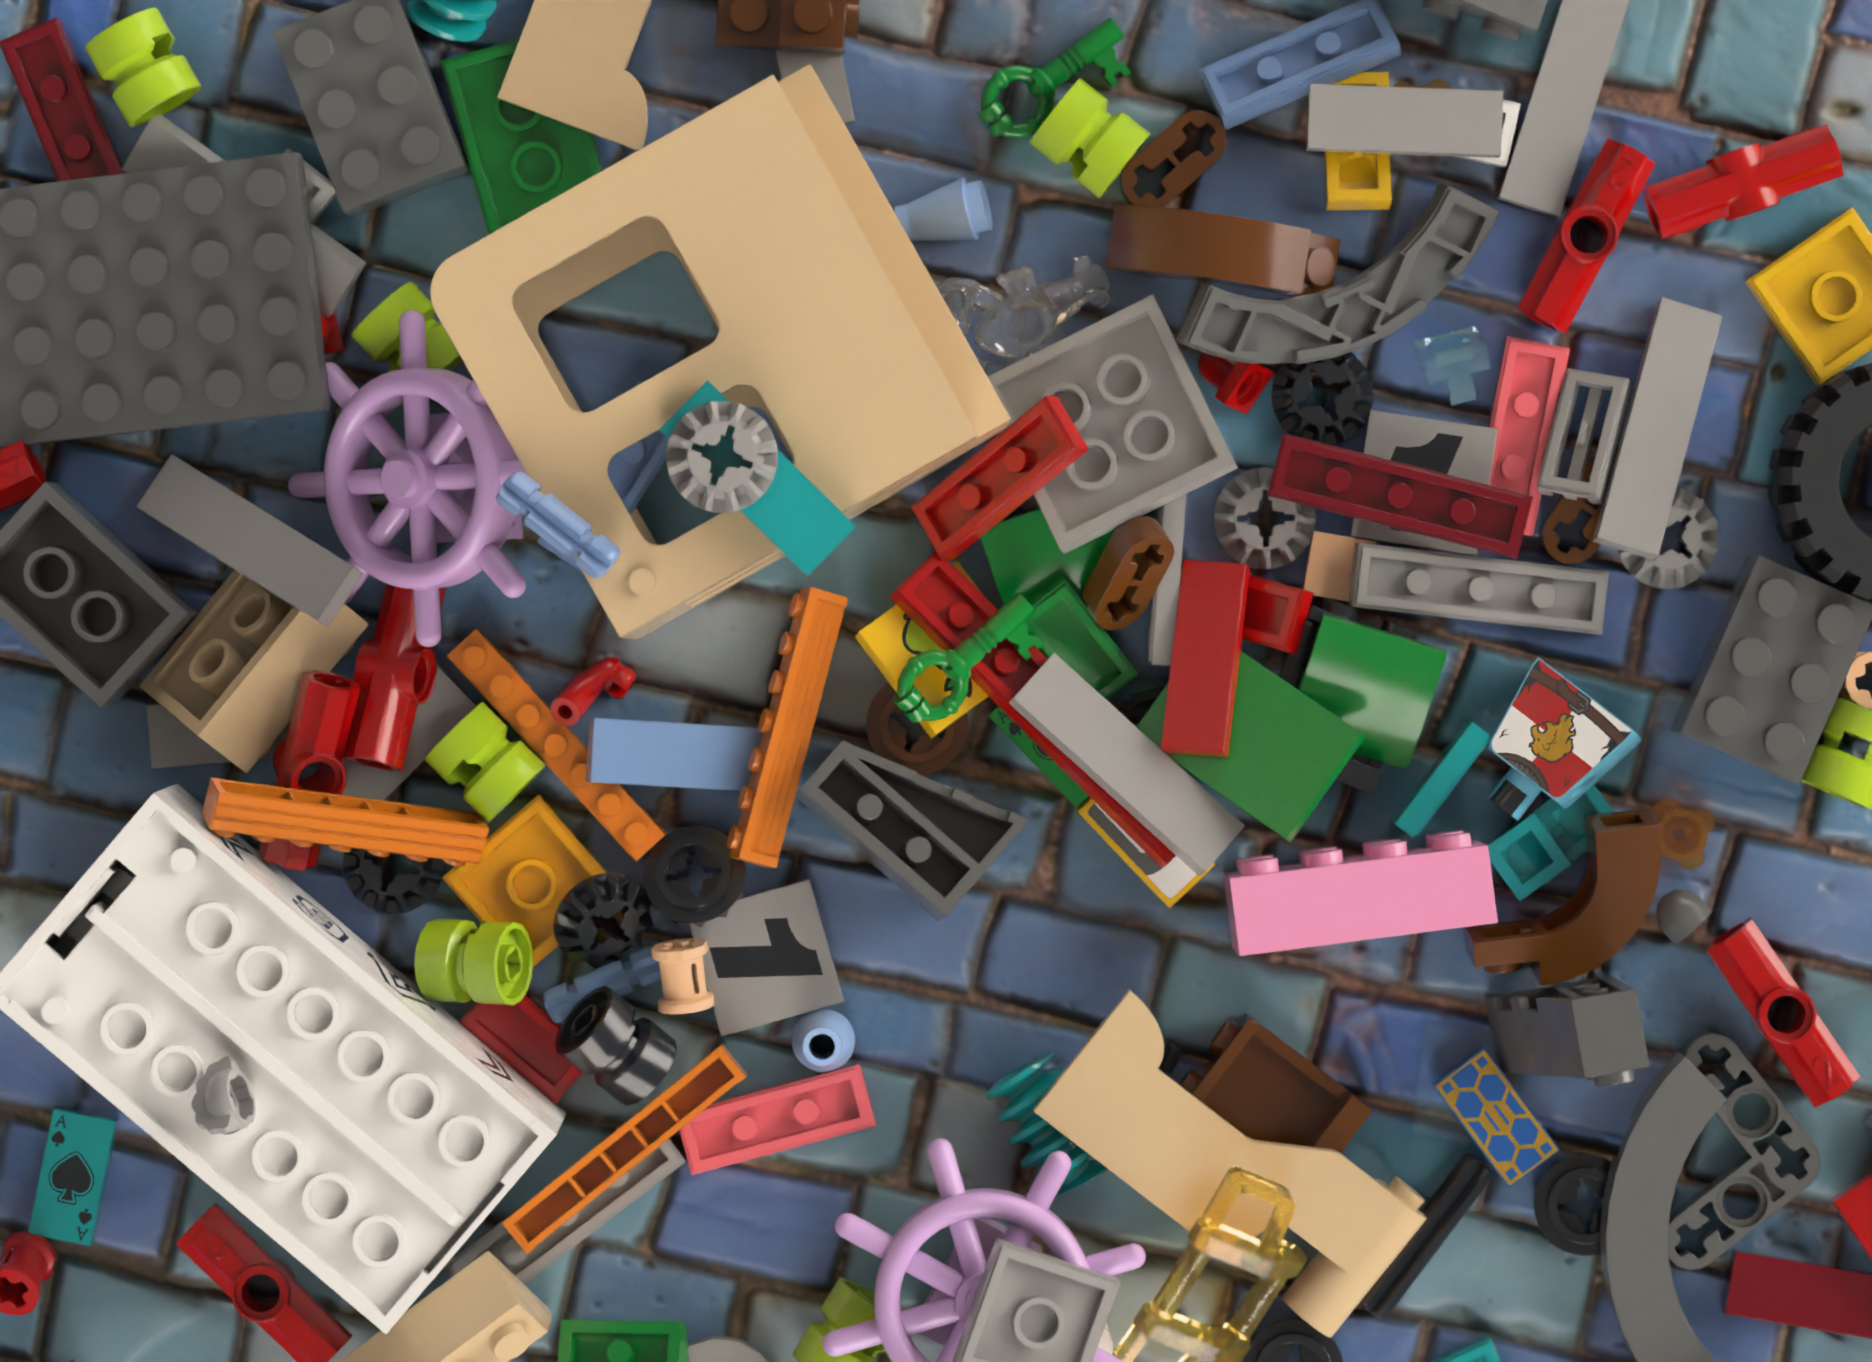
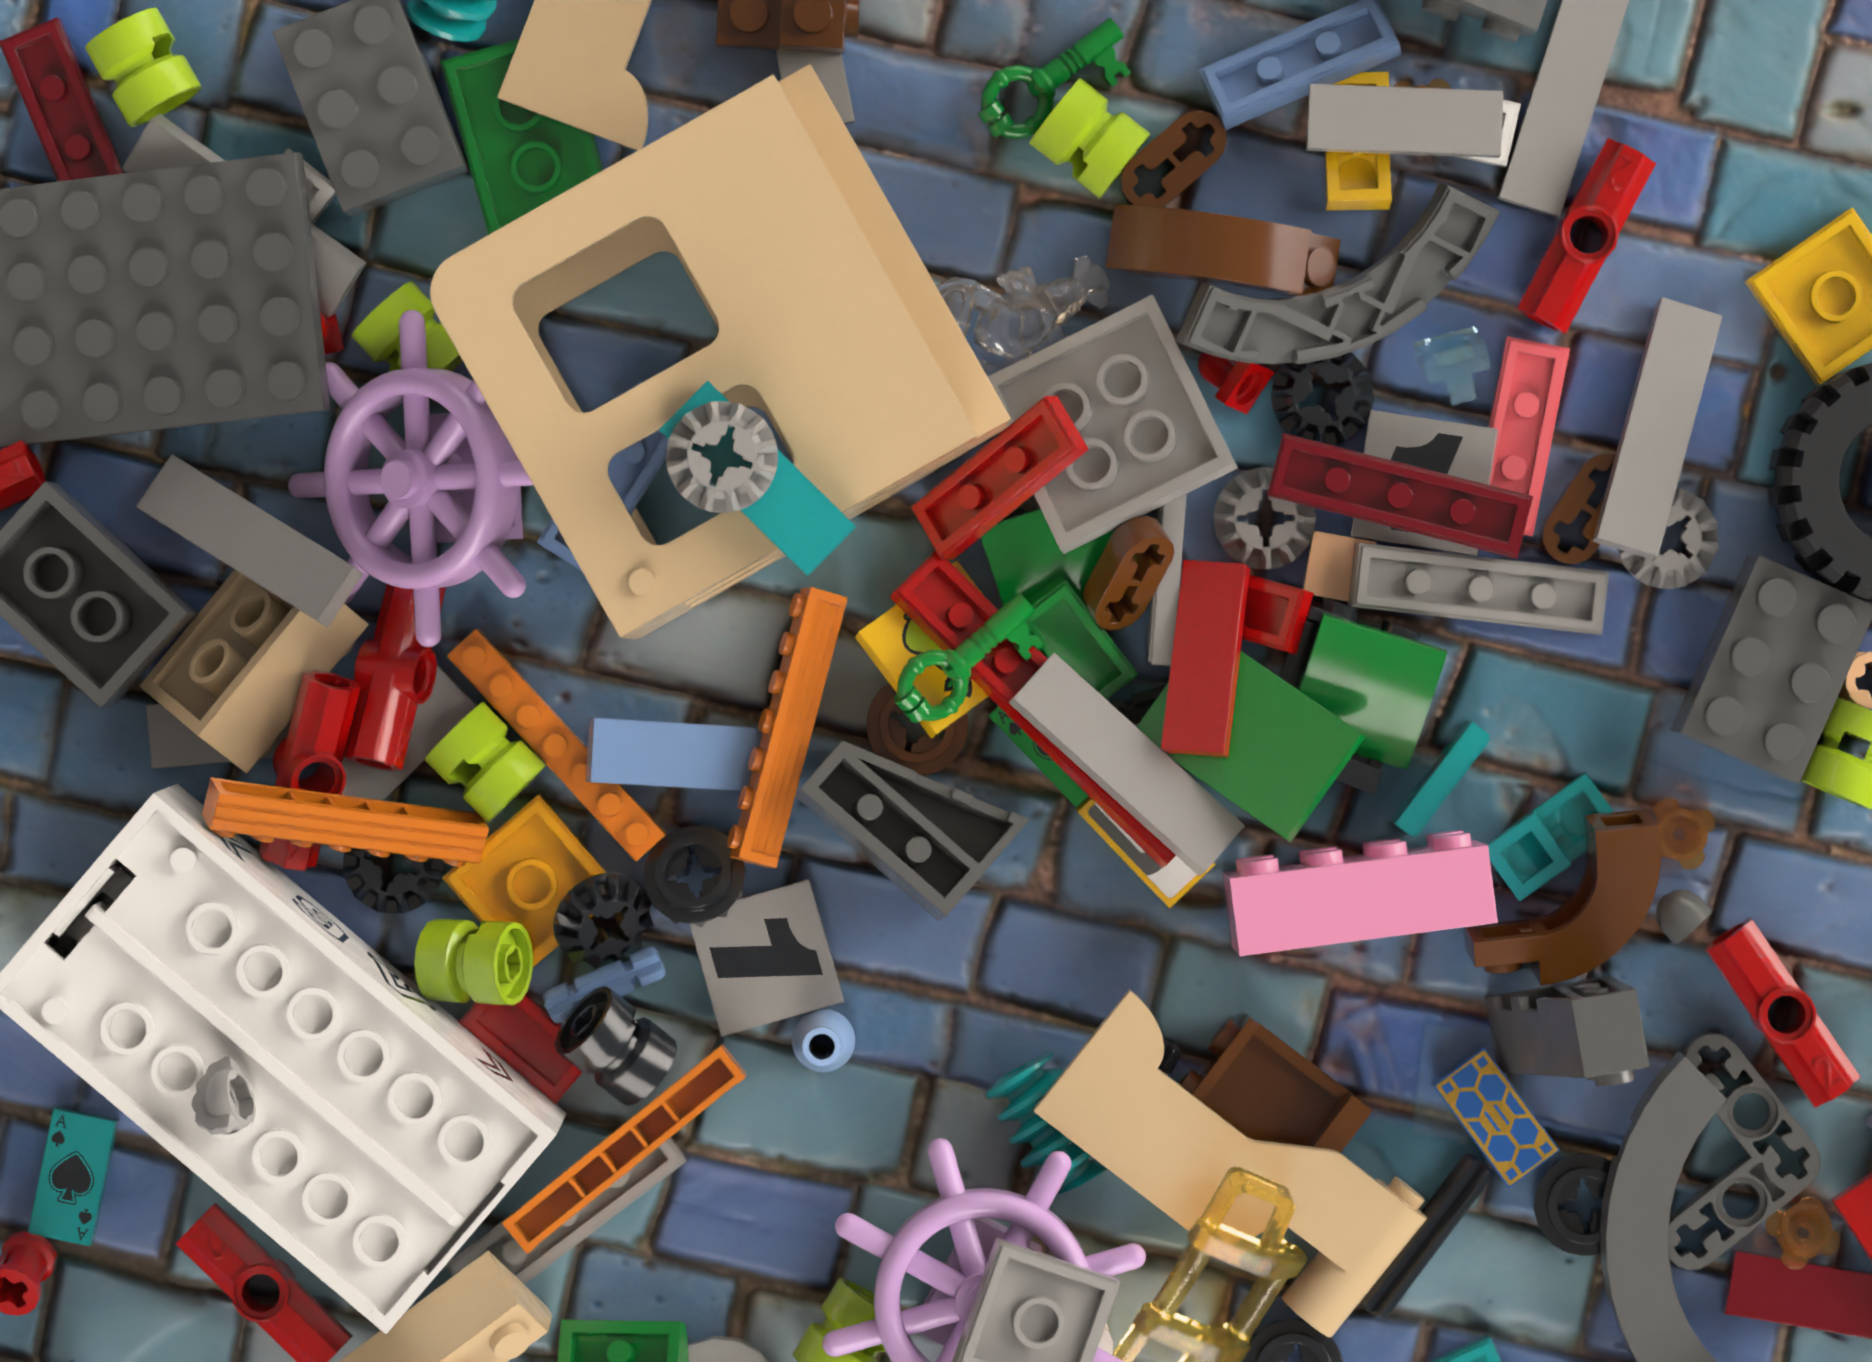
(558, 525): medium blue axle -> none
(586, 687): red arm -> none
(682, 976): light nougat bush -> none
(778, 1119): coral tile -> none
(947, 213): light blue cone -> none
(1555, 742): torso -> none
(1573, 486): light grey tile -> none
(1743, 182): red piece -> none
(1809, 1215): none -> clear orange plate

